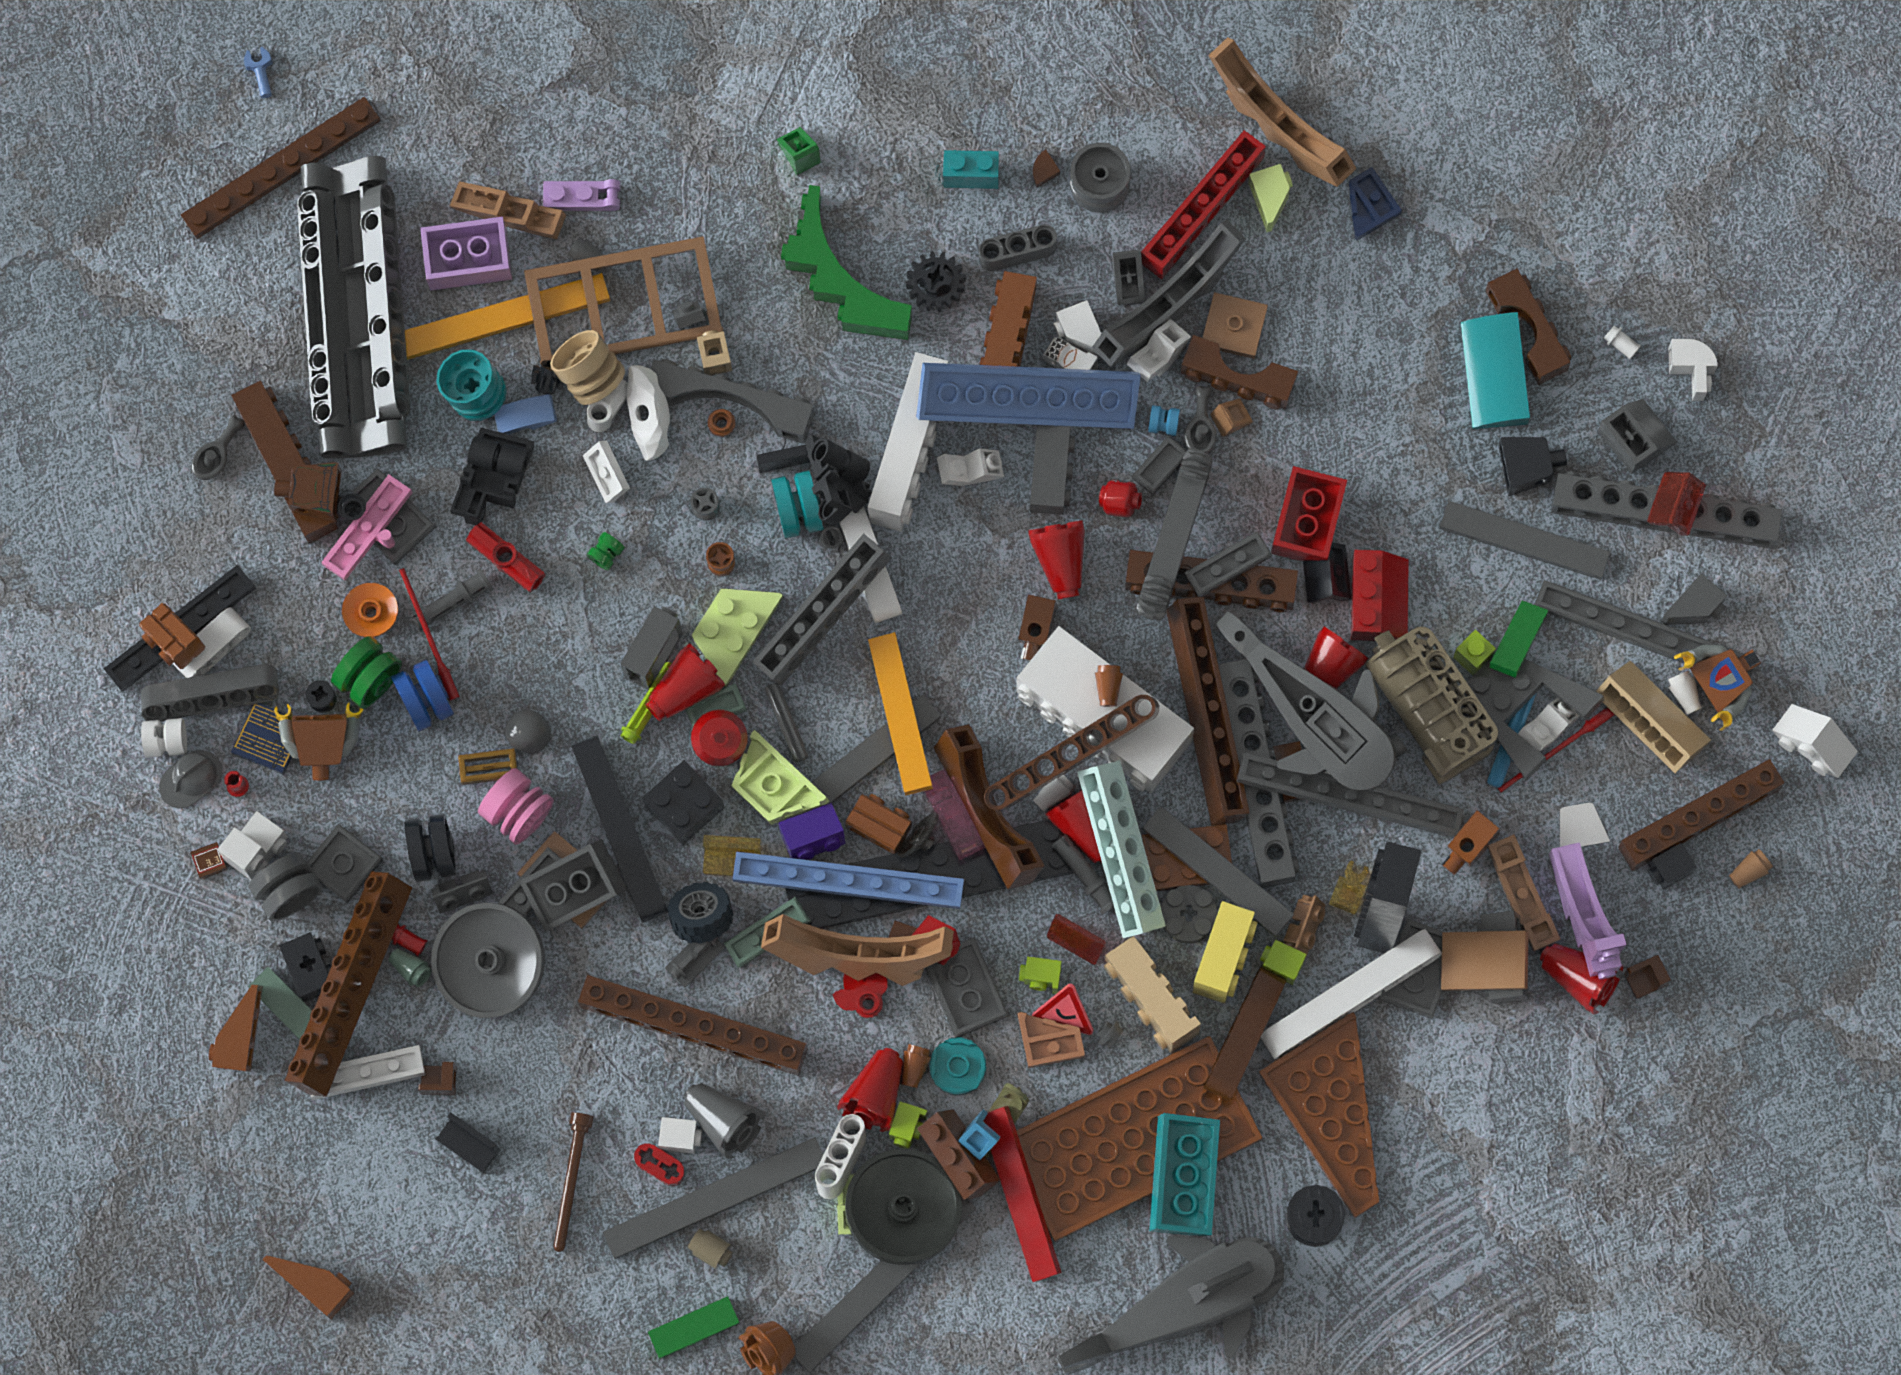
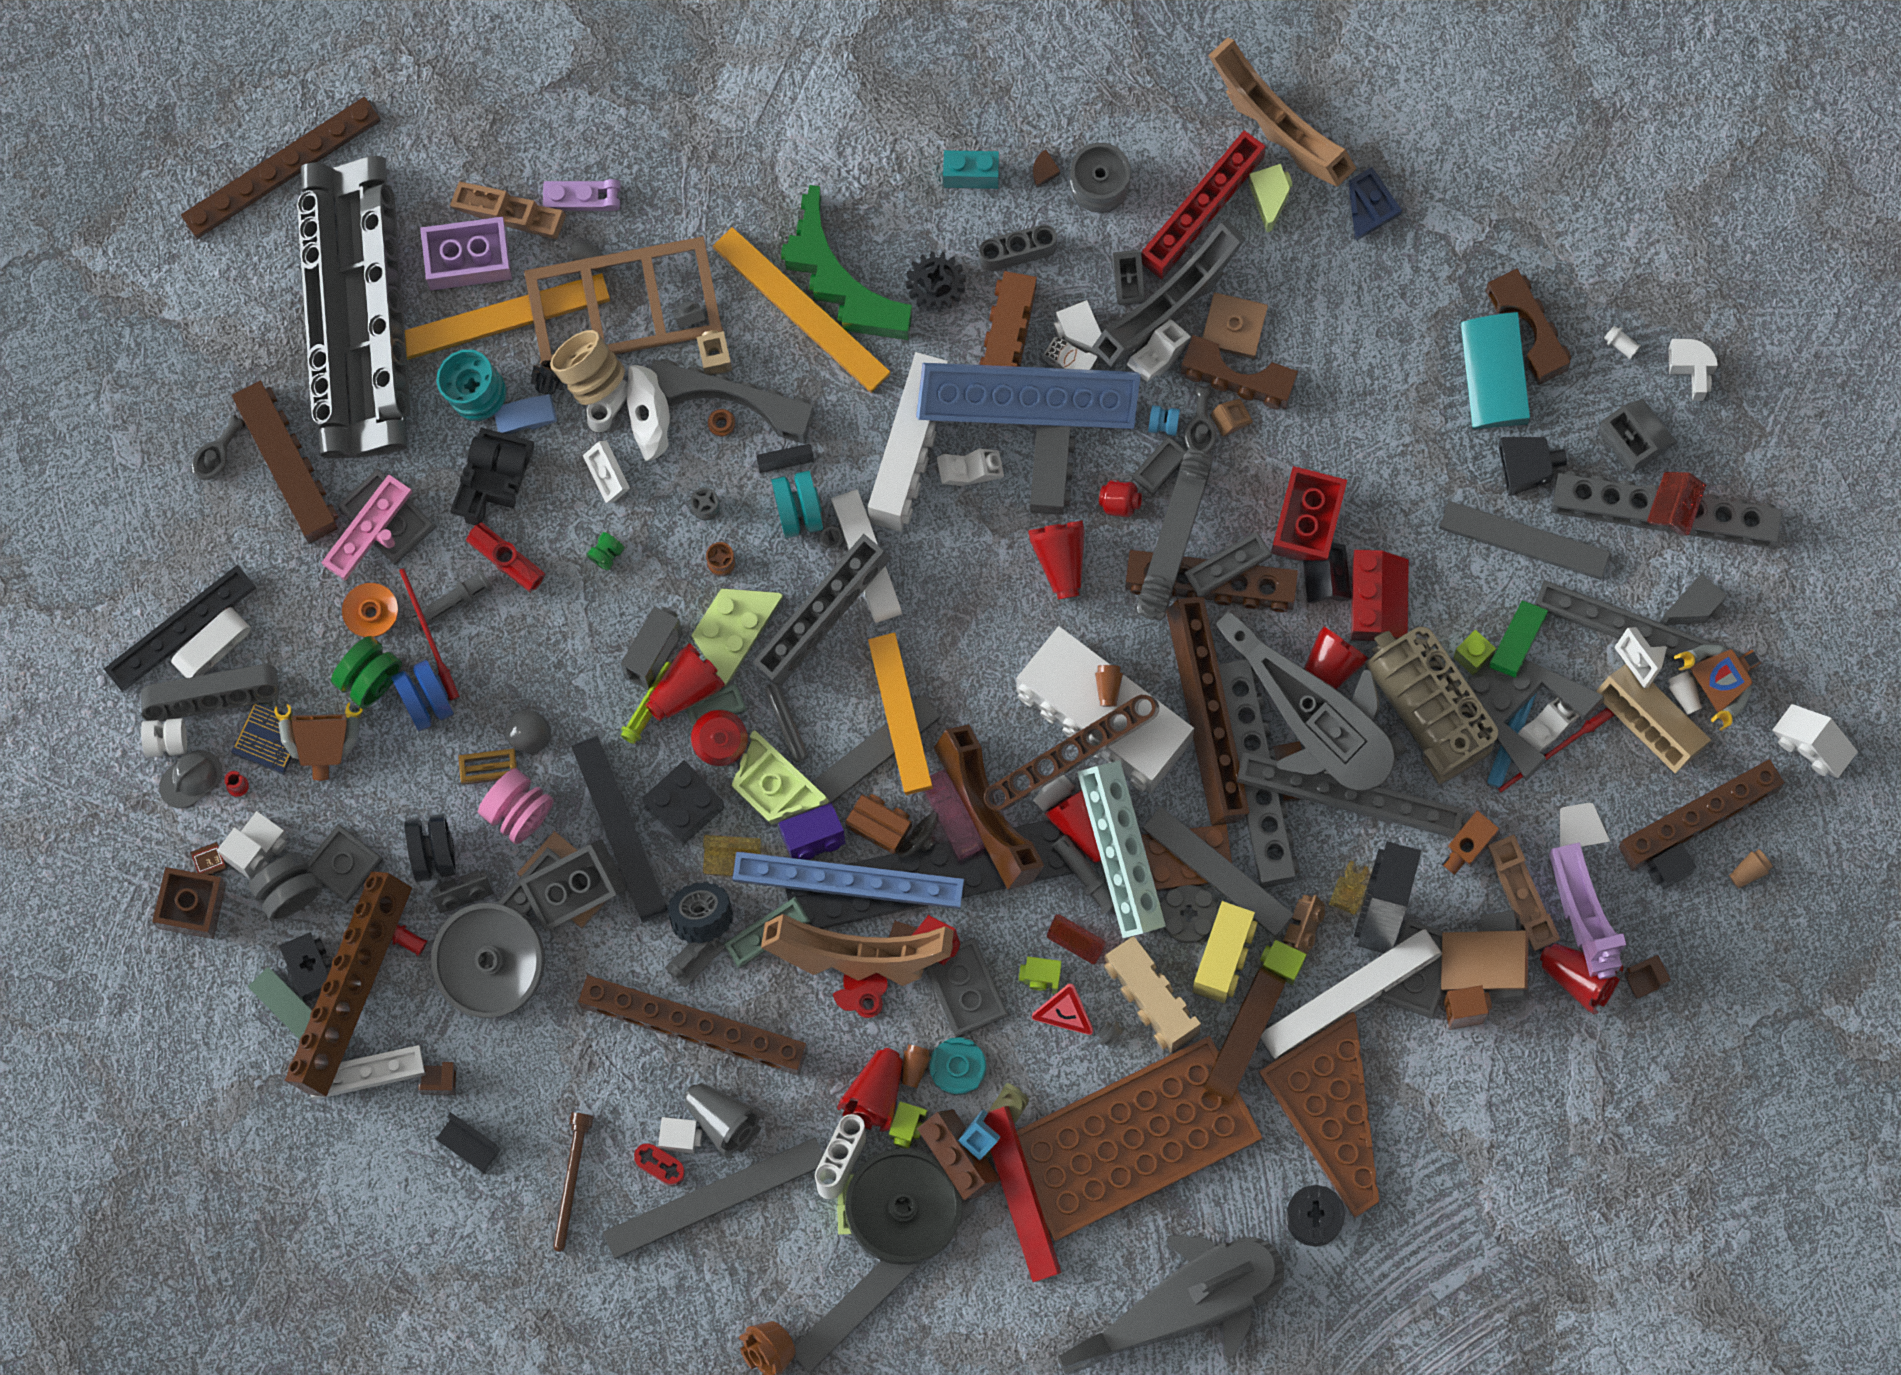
(172, 636): dark orange brick -> none
(189, 903): none -> reddish brown brick
(237, 1038): dark orange slope -> none
(260, 70): medium blue bar -> none
(312, 490): reddish brown torso -> none
(318, 1285): dark orange slope -> none
(325, 700): black wheel -> none
(354, 509): black cone -> none
(410, 967): sand green cone -> none
(693, 1327): green tile -> none
(710, 1248): dark tan brick -> none
(800, 150): green slope -> none
(801, 310): none -> light orange tile
(839, 479): black plate -> none
(1041, 614): reddish brown torso -> none
(1049, 1041): nougat wing -> none
(1184, 1175): teal slope -> none
(1467, 1007): none -> dark orange brick
(1640, 657): none -> white slope

